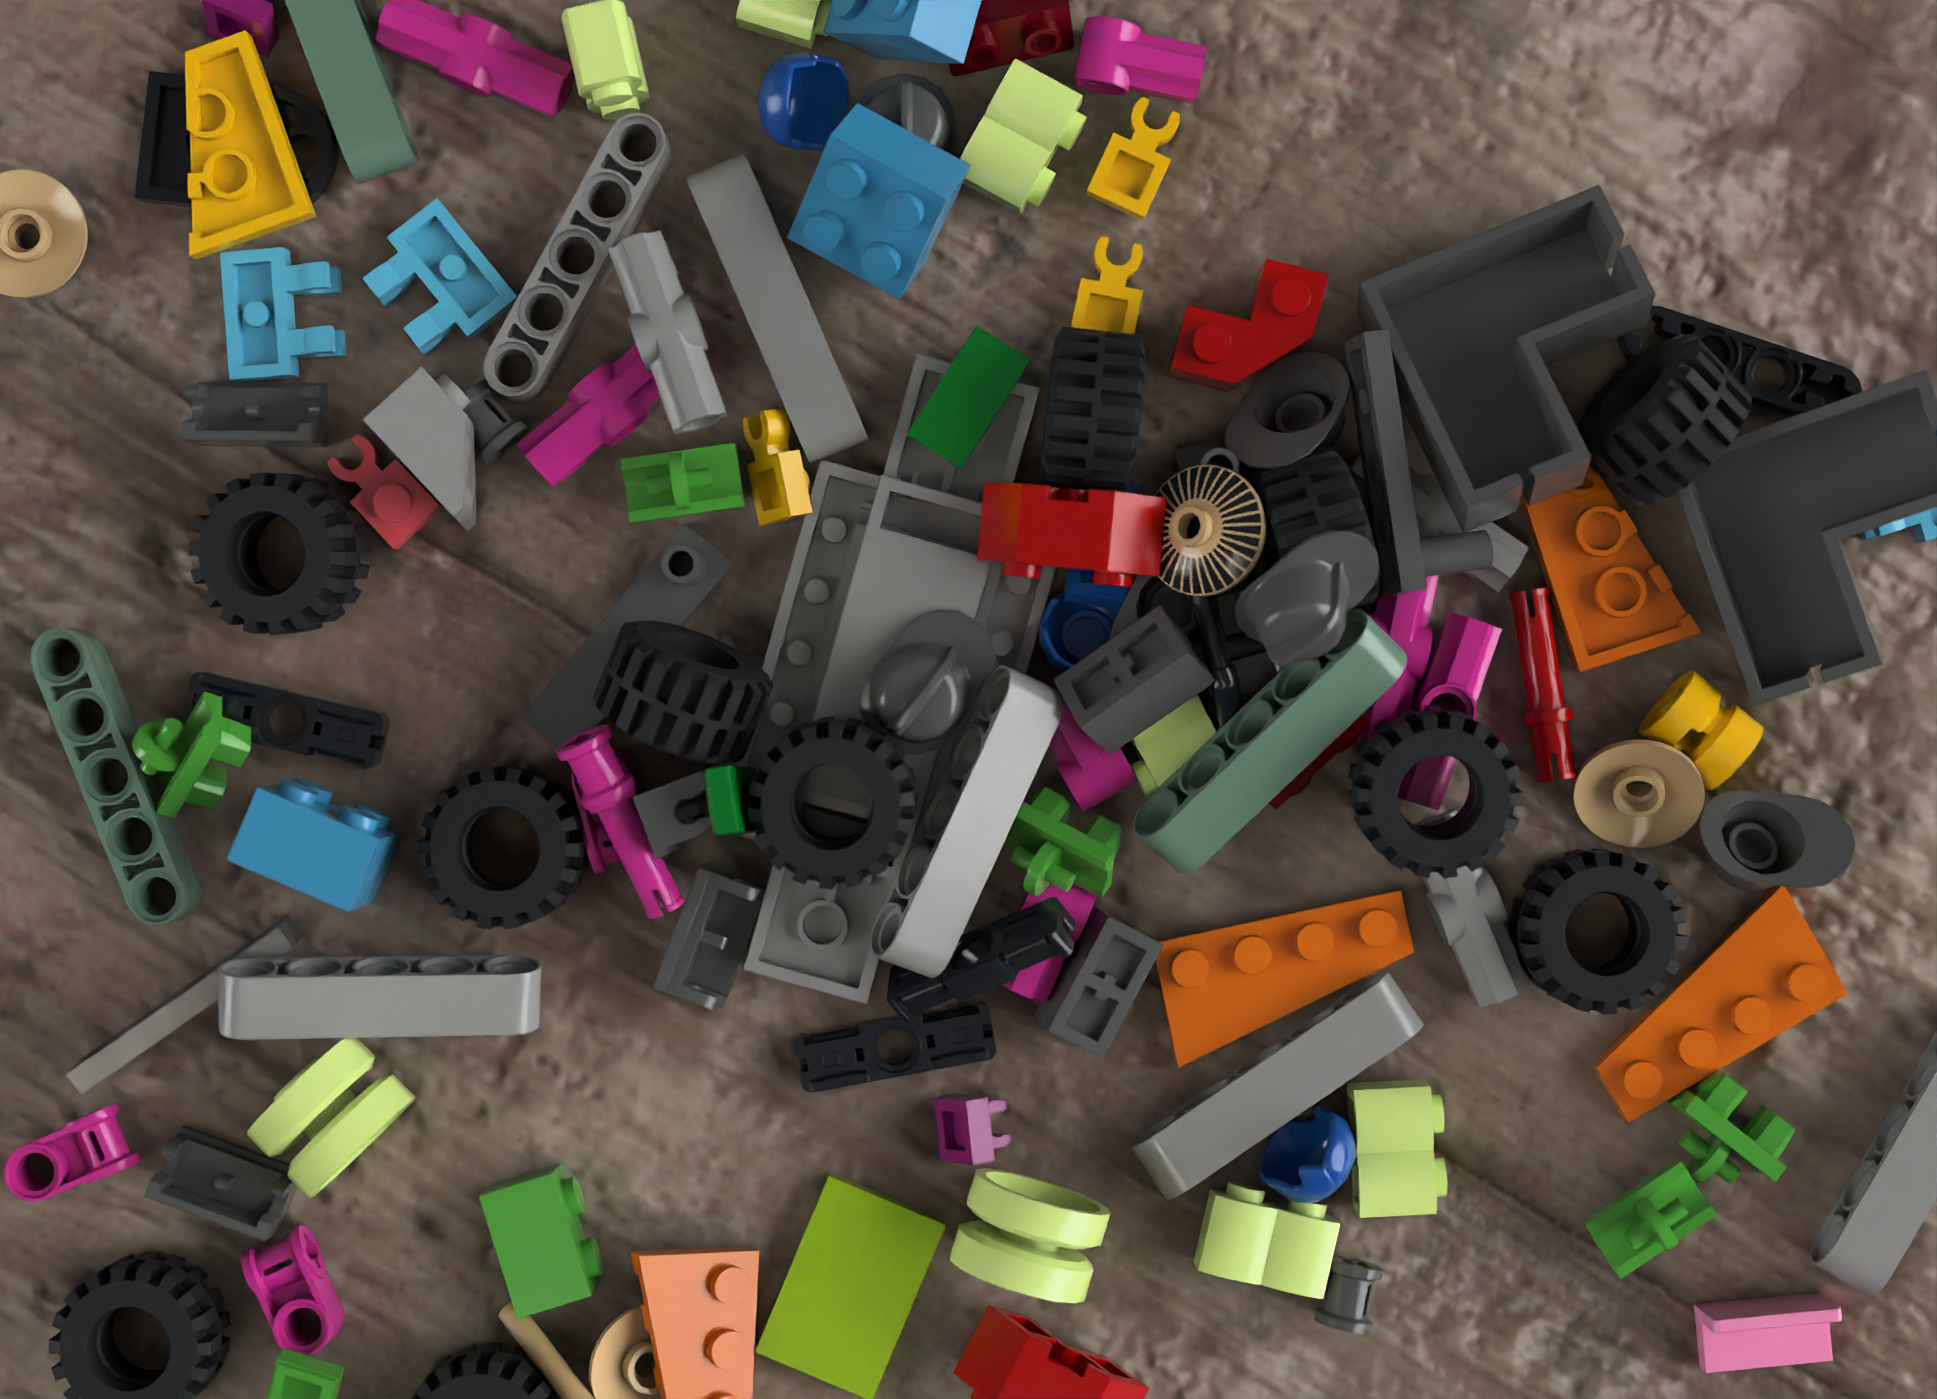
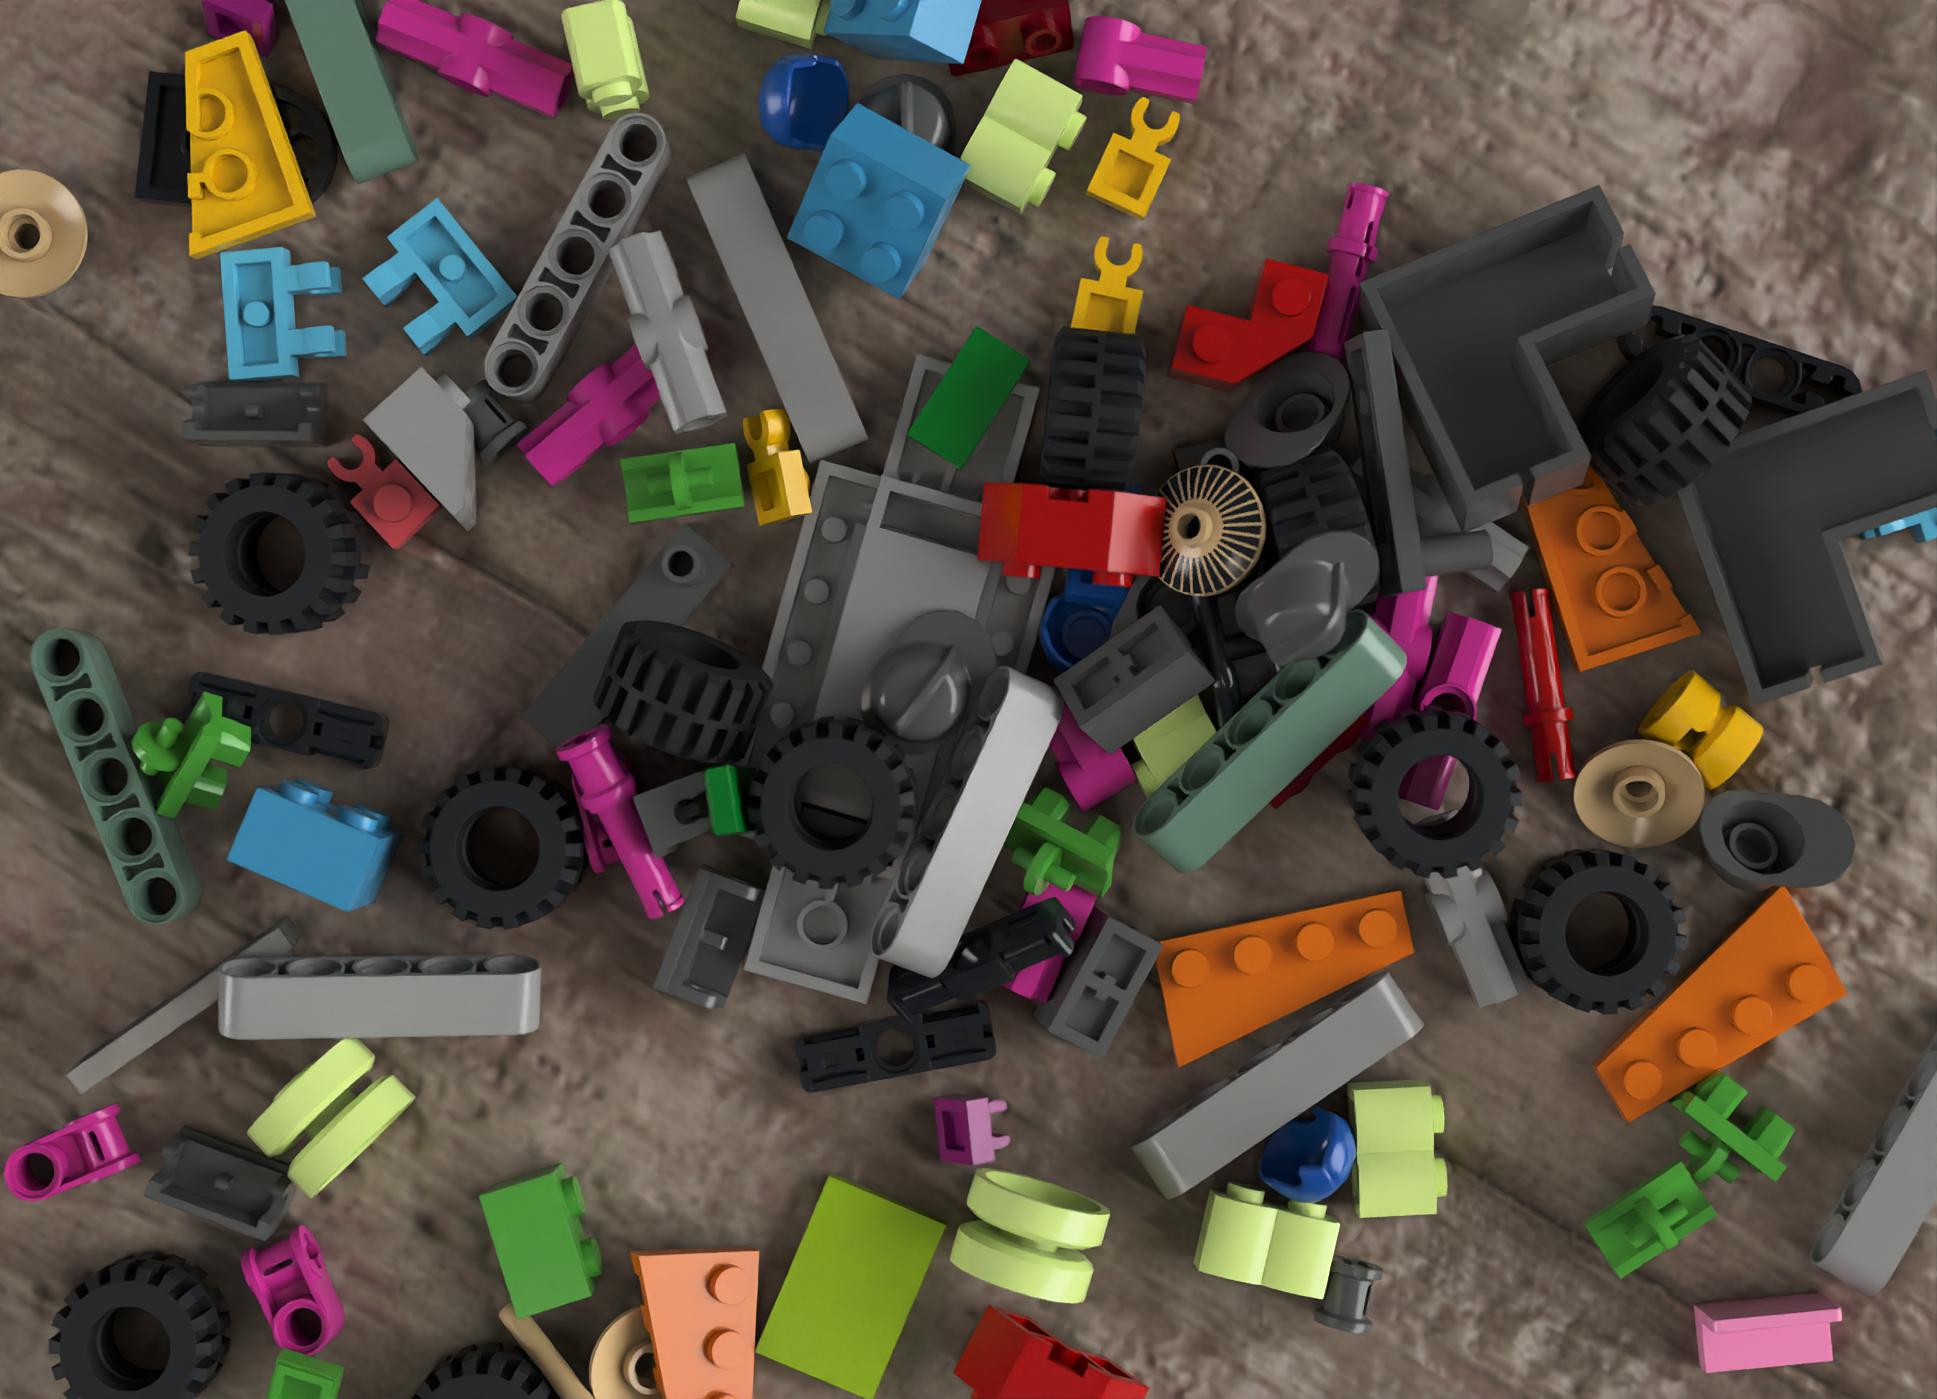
(1348, 265): none -> dark pink pin

